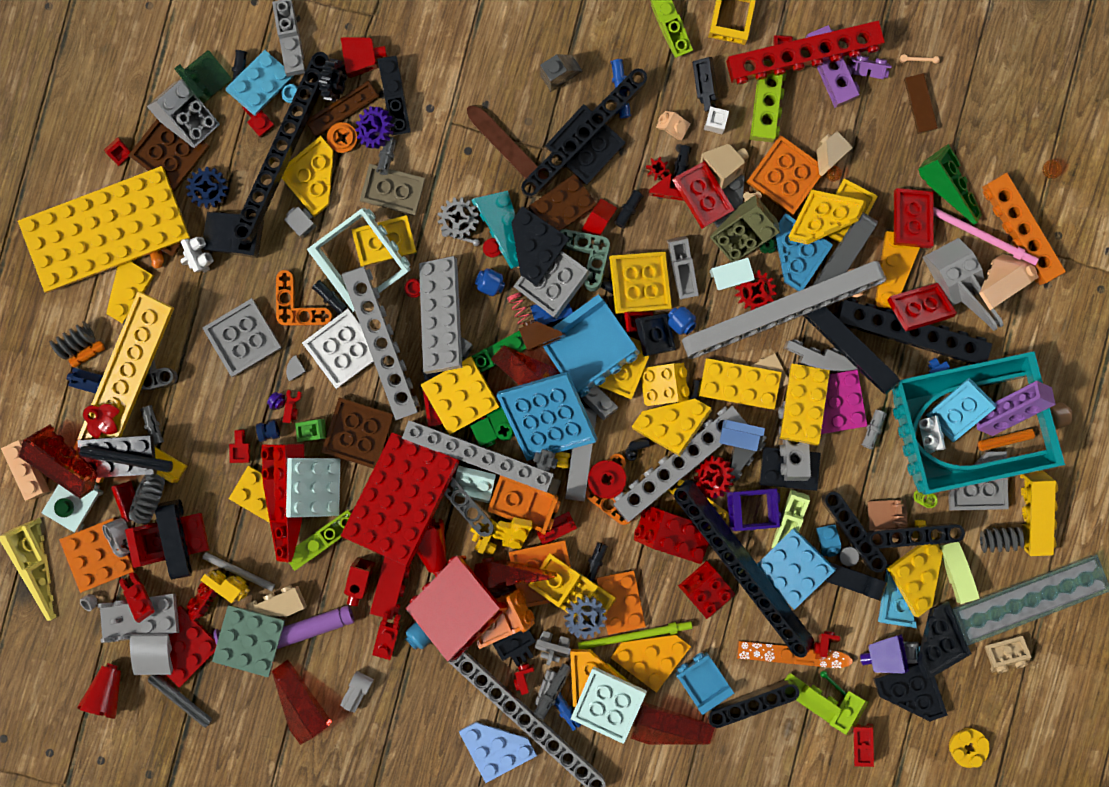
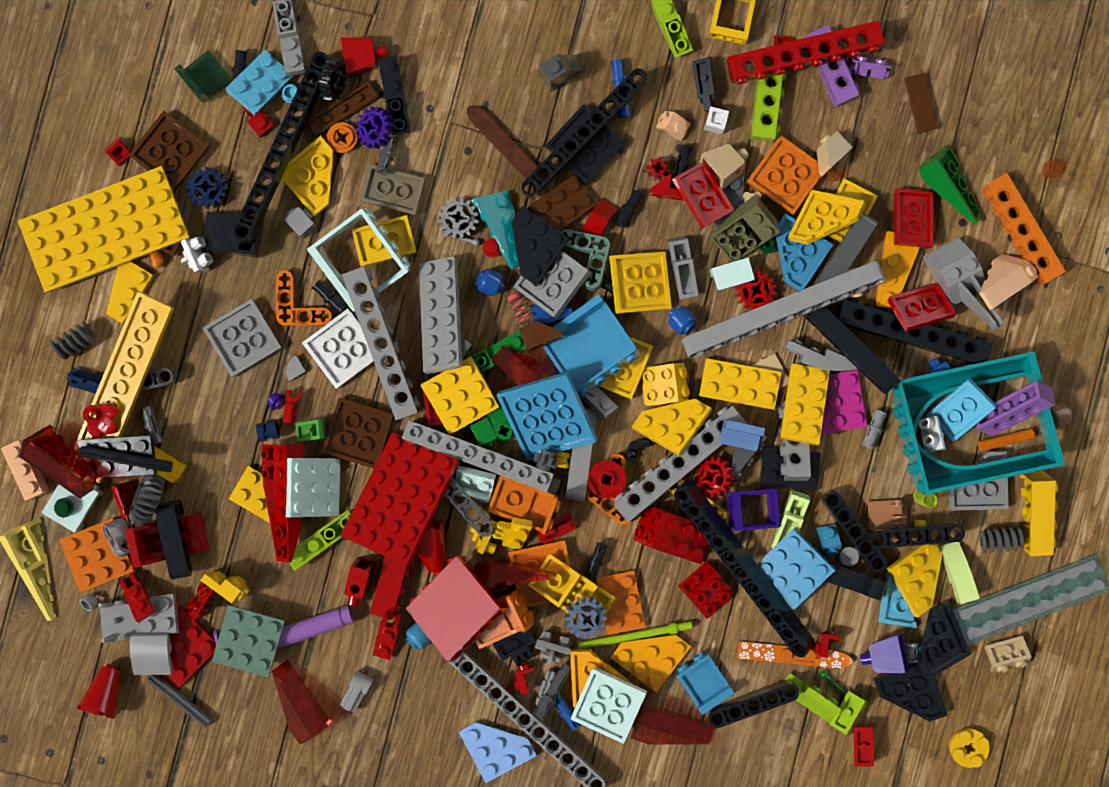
(86, 354): orange axle -> none
(183, 113): light grey slope -> none
(238, 571): light grey bar -> none
(239, 451): red plate -> none
(283, 604): tan slope -> none
(412, 288): red plate -> none
(629, 320): red slope -> none
(655, 334): black plate -> none
(904, 58): light nougat hinge -> none
(1018, 253): bright pink bar -> none

